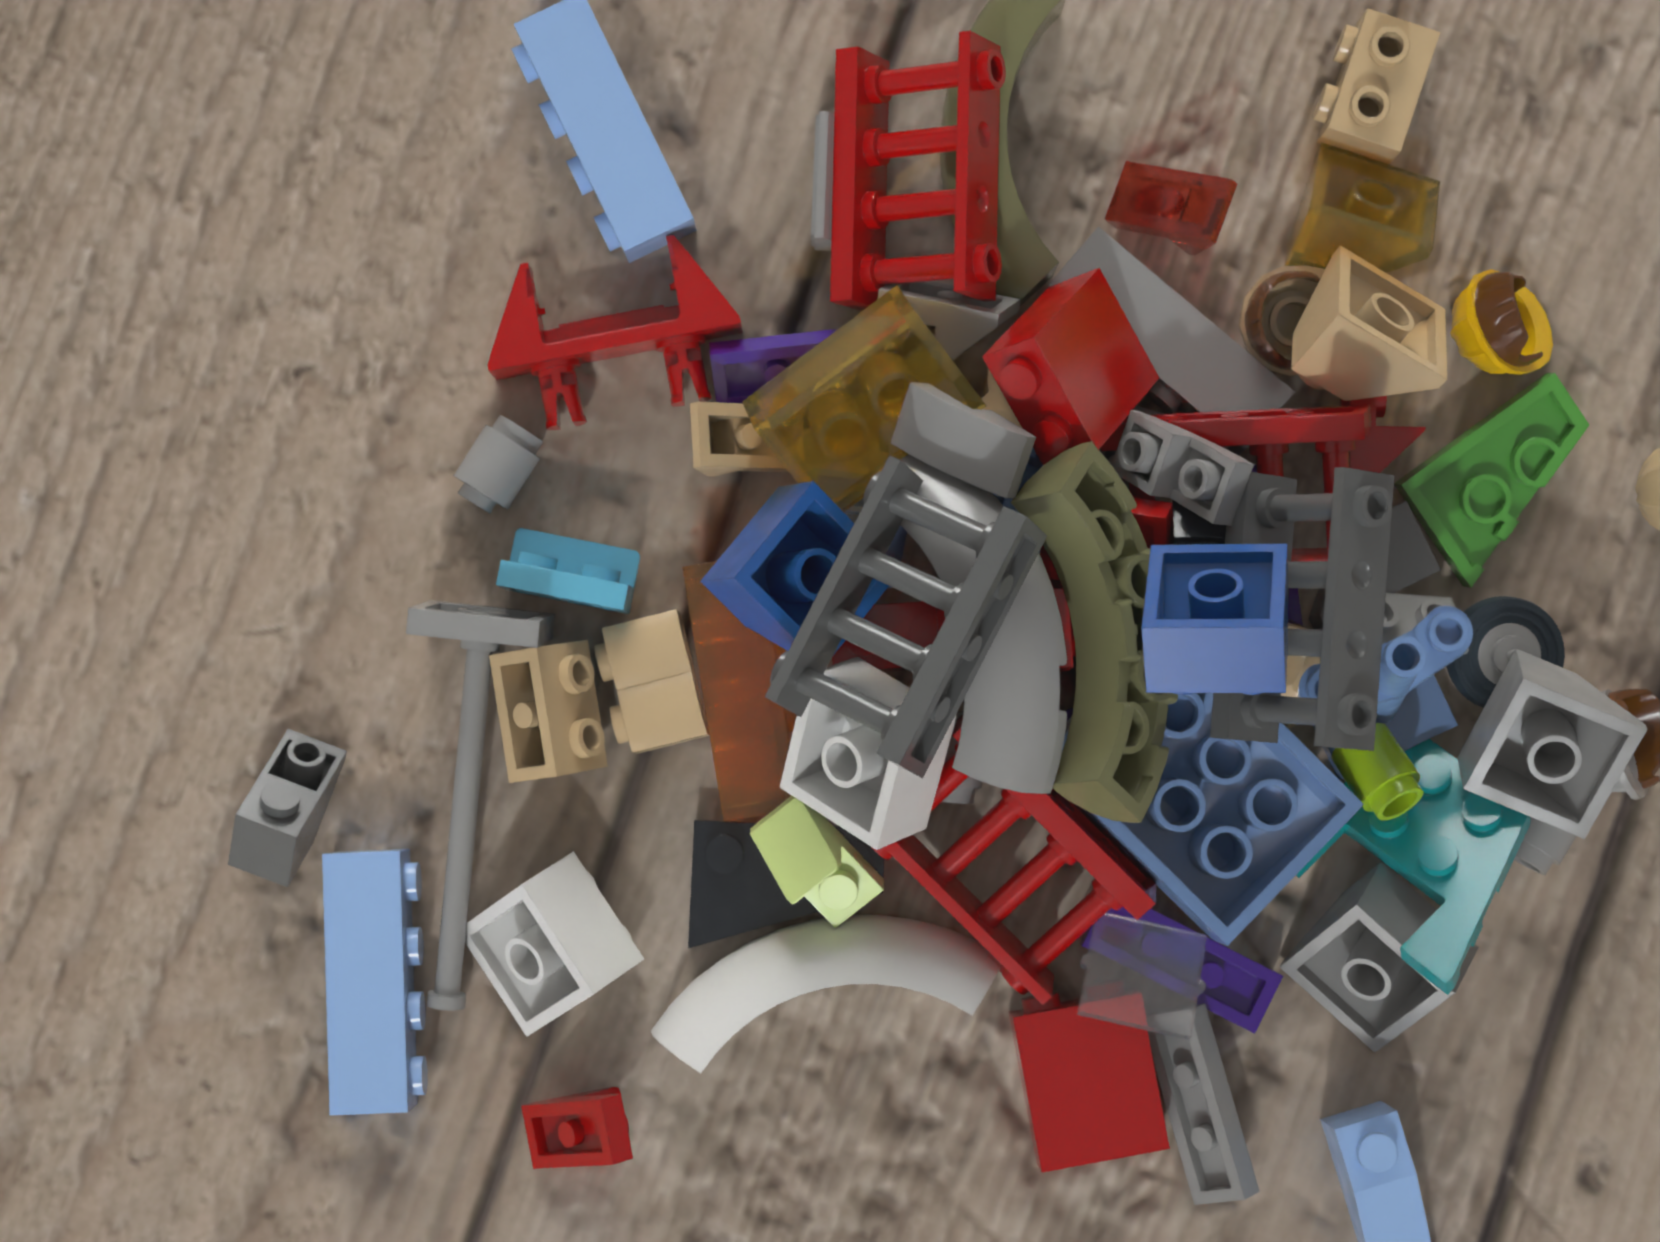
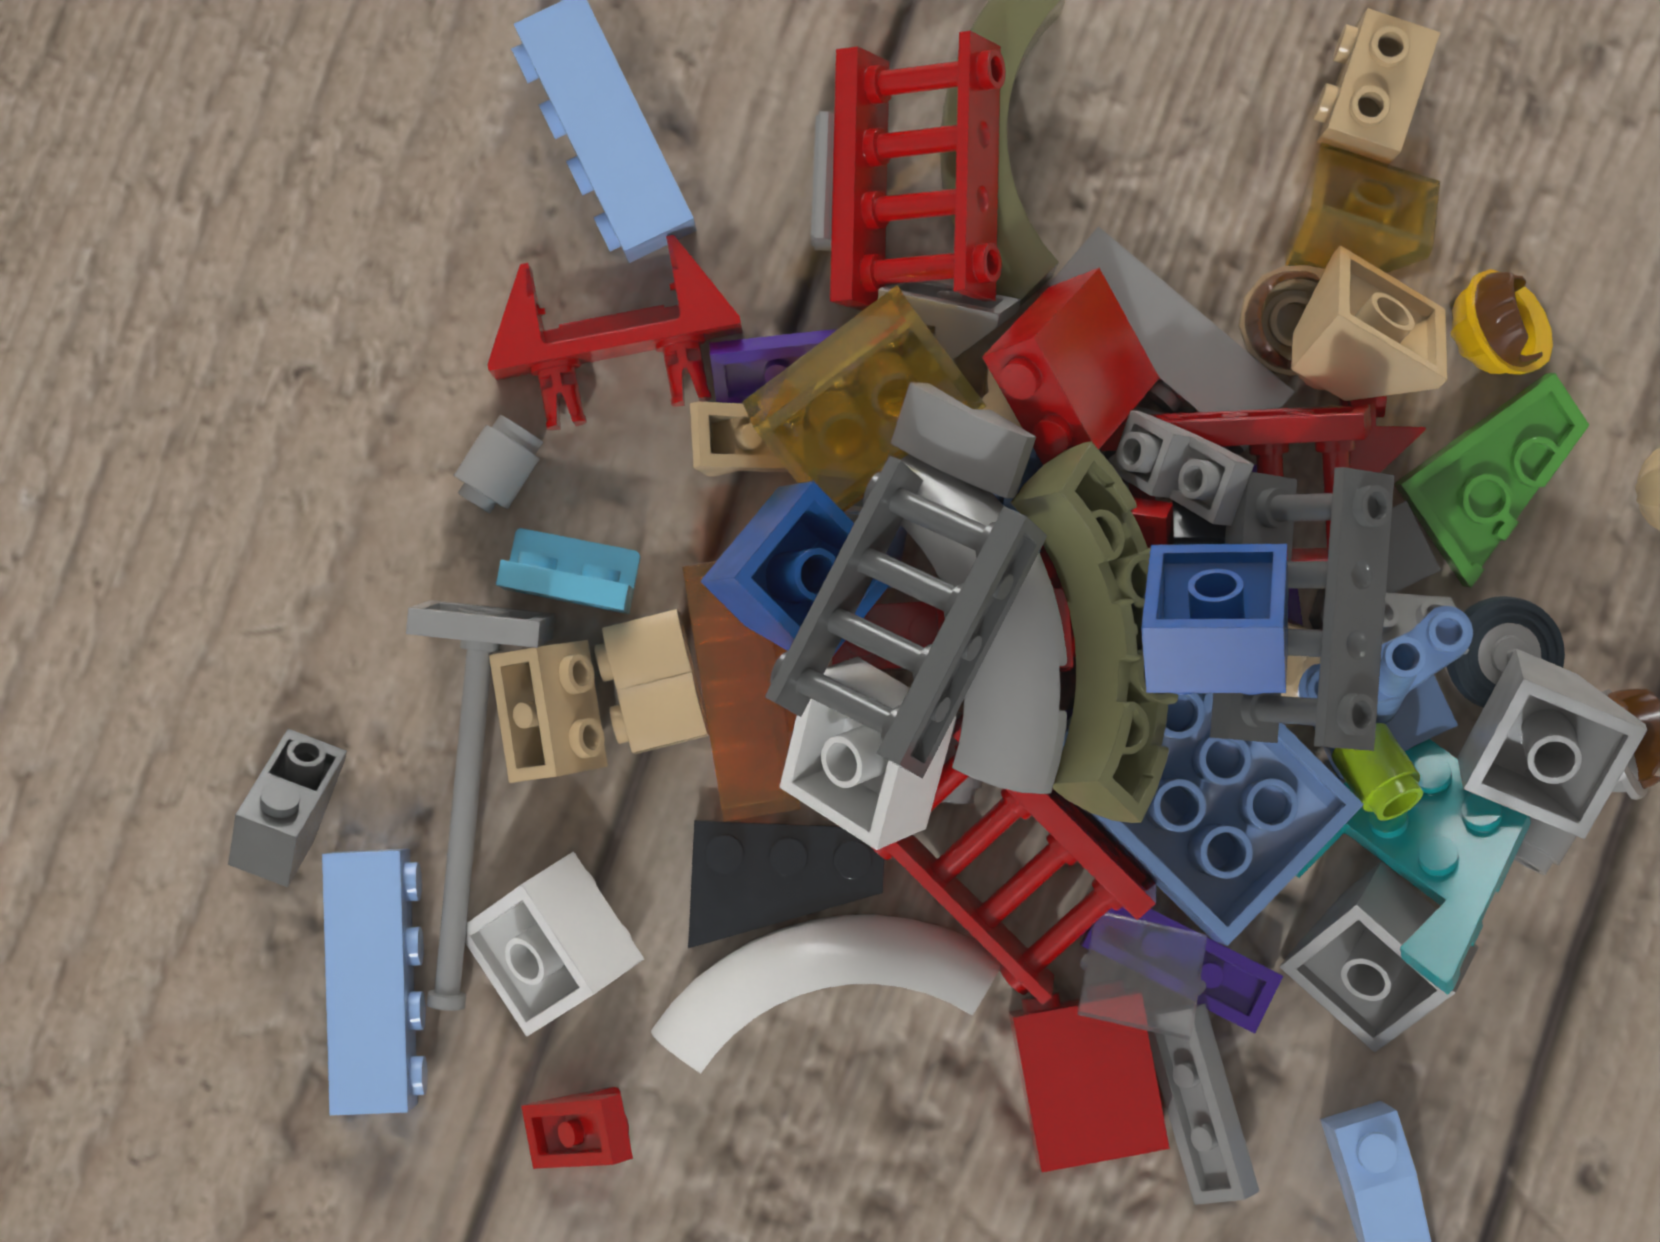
(815, 861): yellowish green slope -> none
(1171, 205): clear red slope -> none

